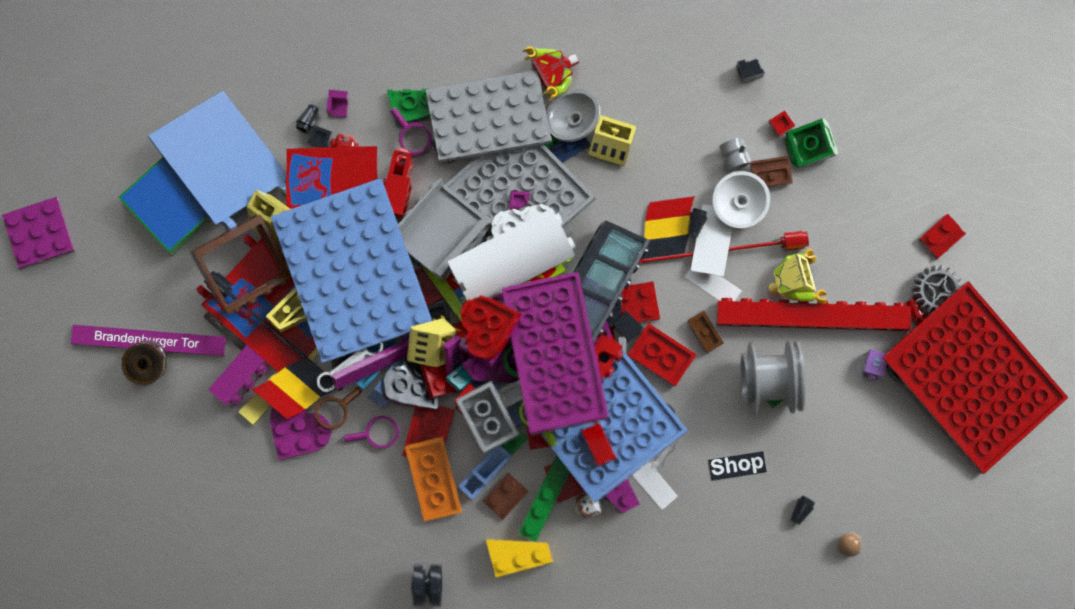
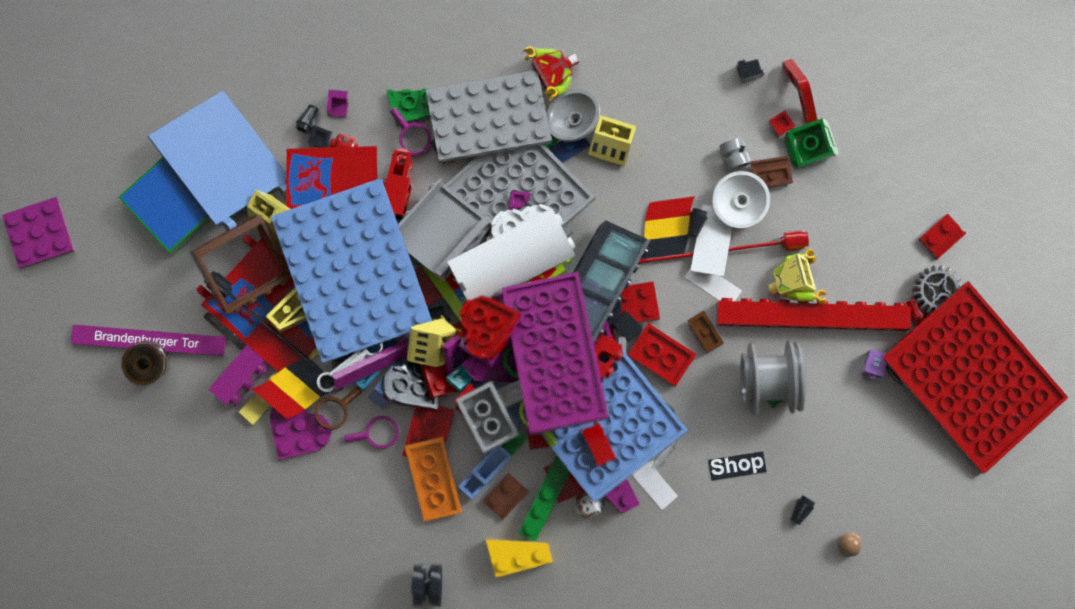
(803, 87): none -> red beam

